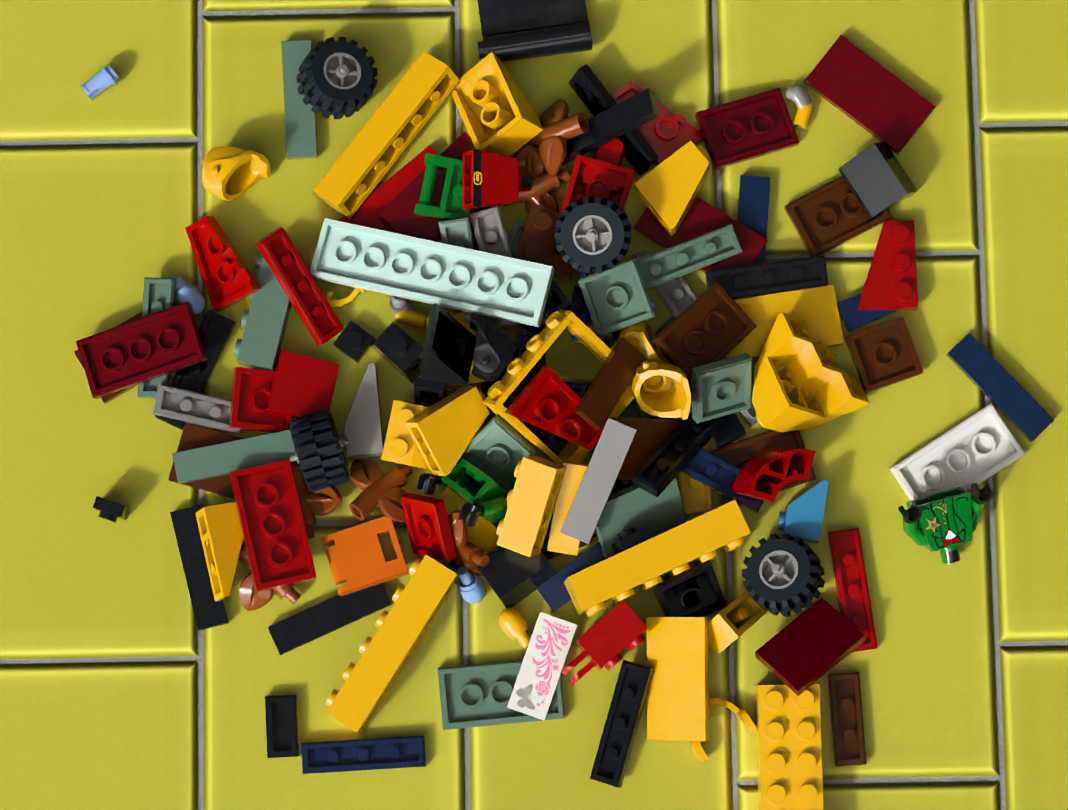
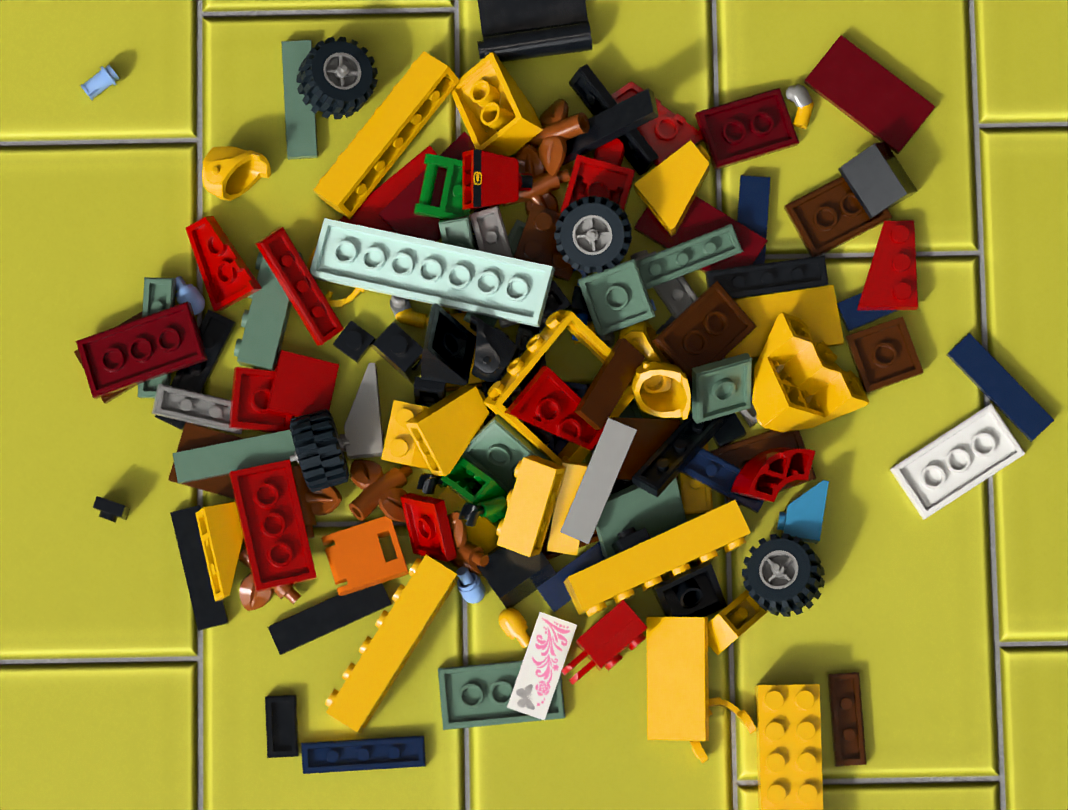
(622, 723): black tile -> none
(810, 646): dark red tile -> none
(852, 583): red tile -> none
(945, 519): green torso -> none

